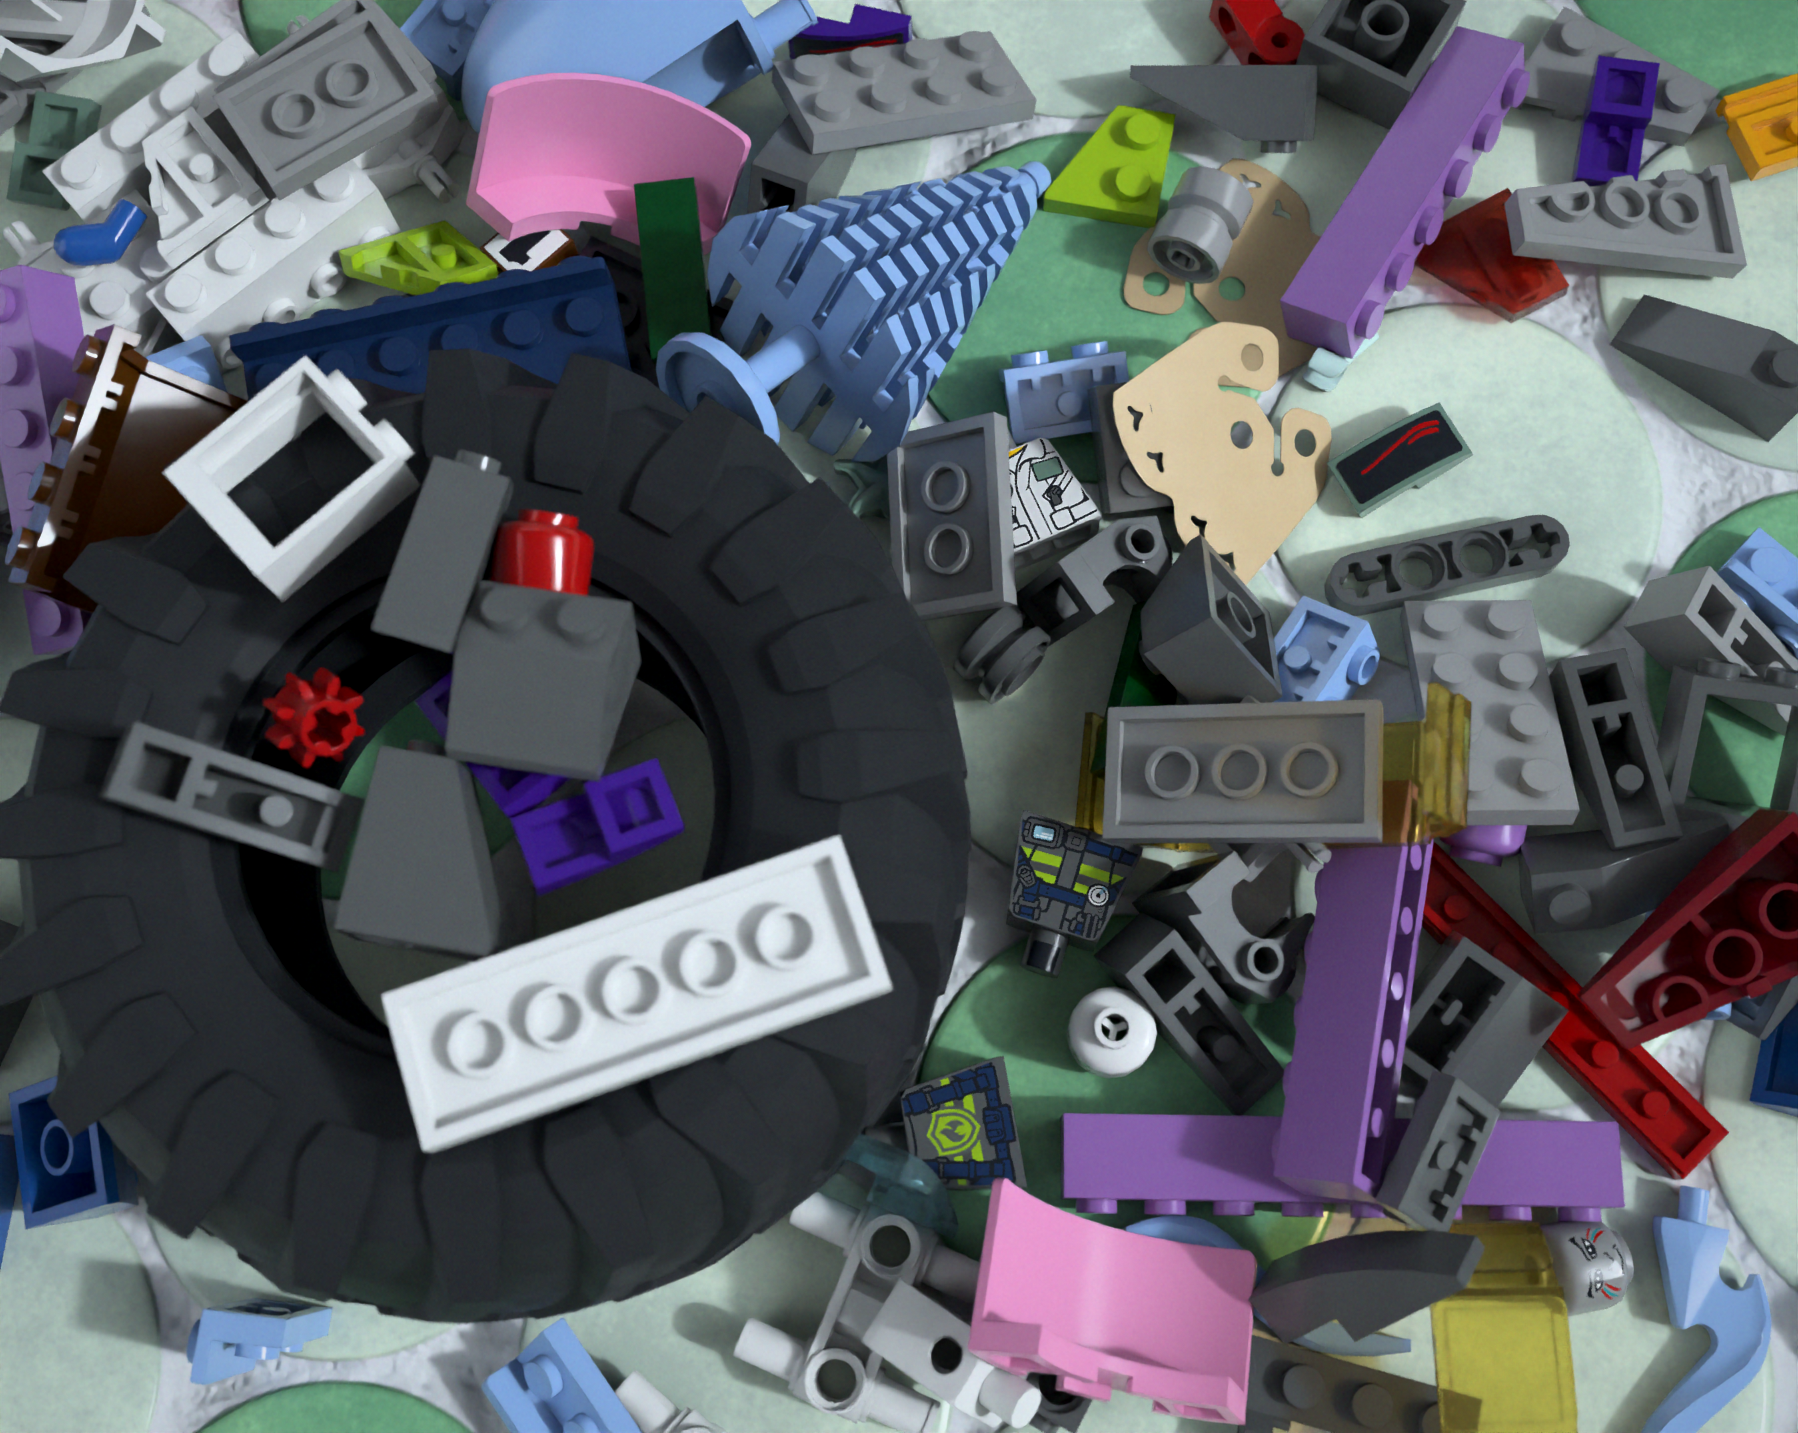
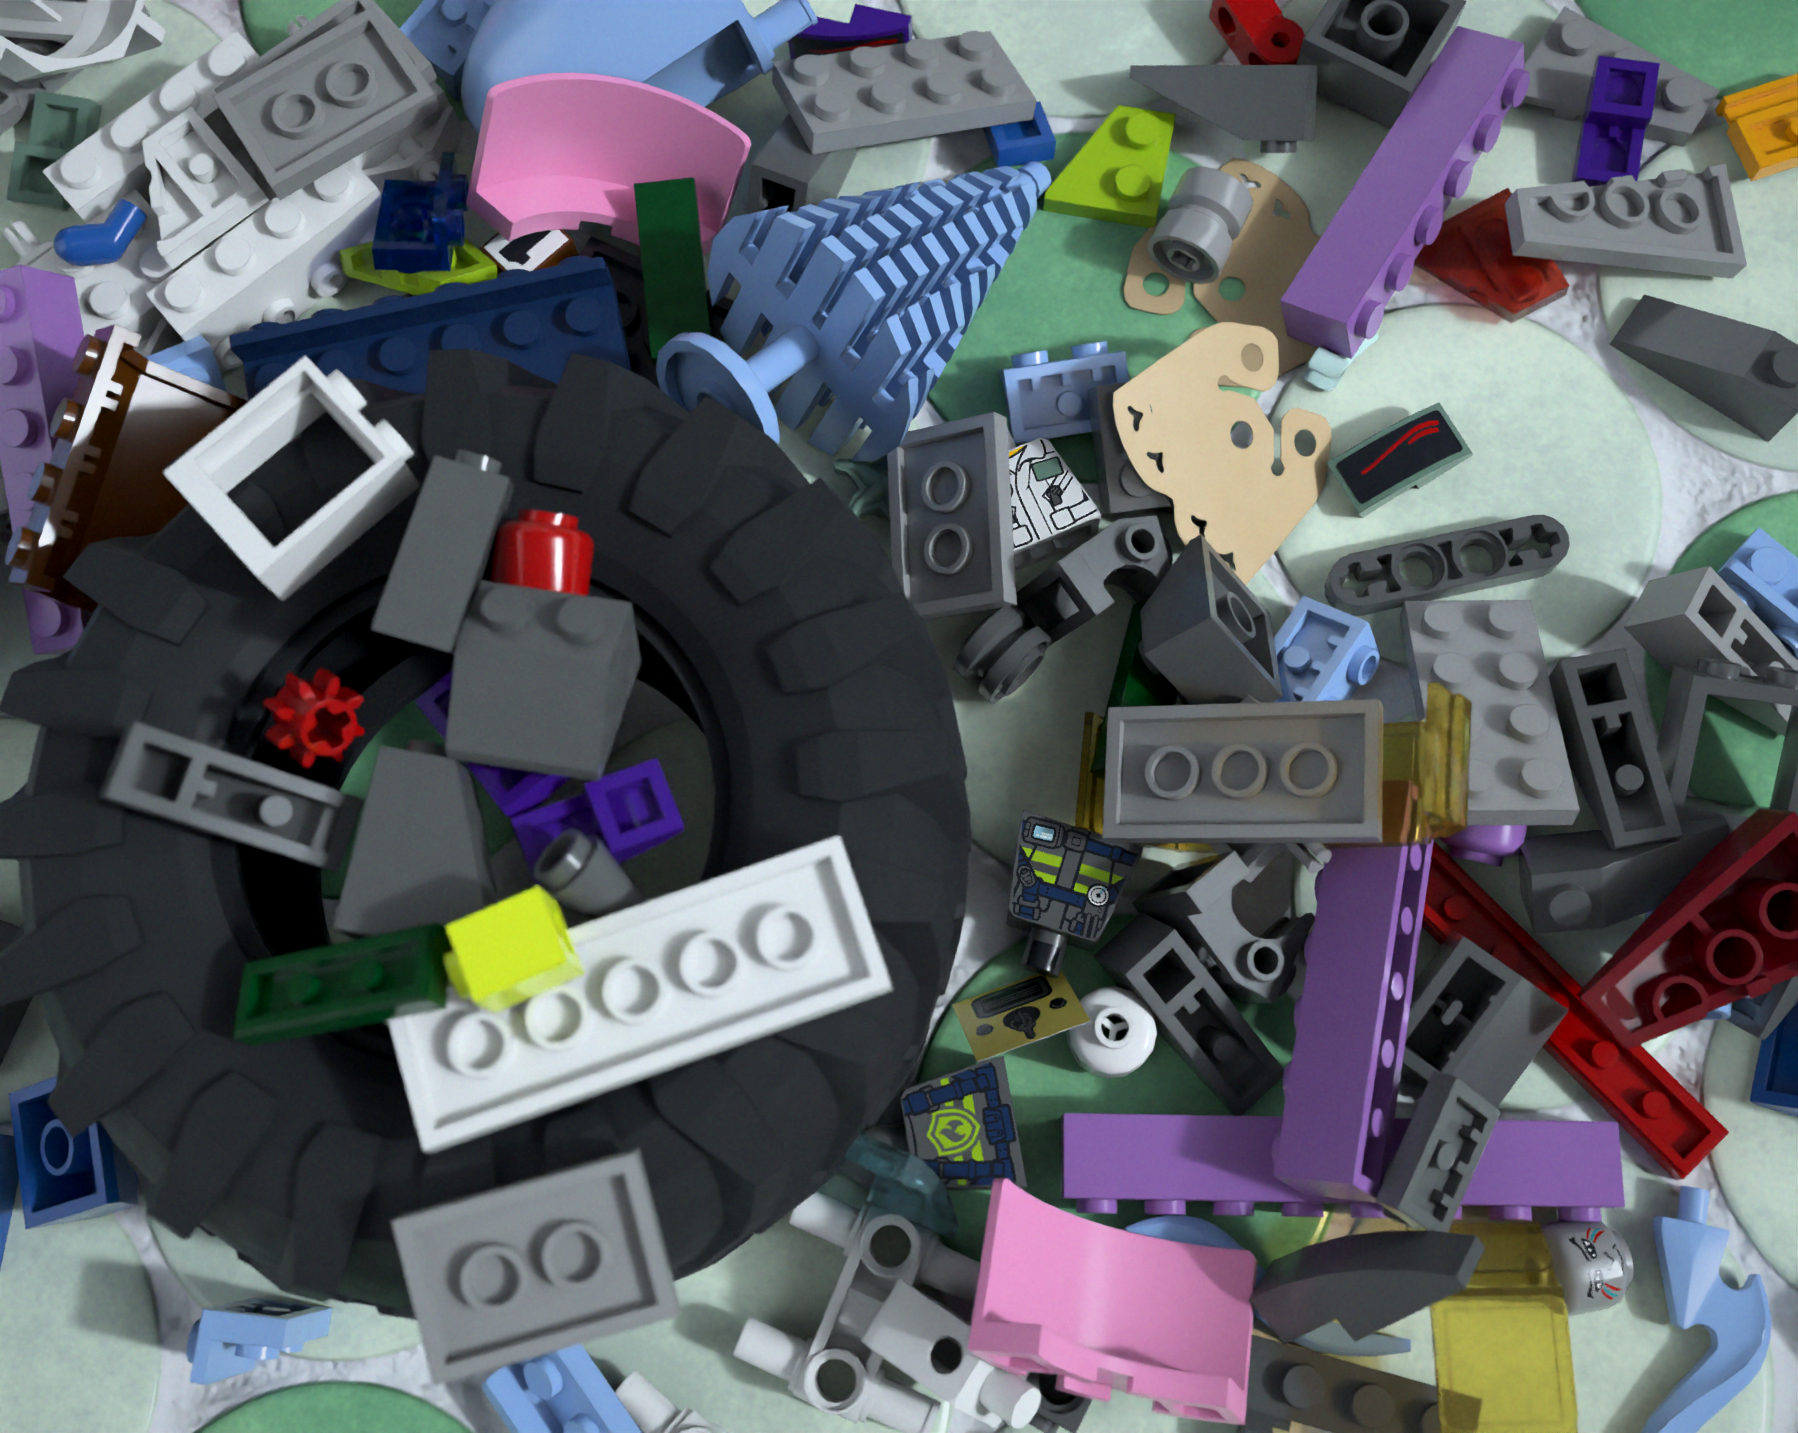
(344, 985): none -> dark green tile
(421, 221): none -> clear blue bracket
(511, 951): none -> neon yellow brick
(536, 1266): none -> light grey plate
(585, 876): none -> dark grey cone
(1019, 1014): none -> sticker
(1022, 141): none -> blue plate

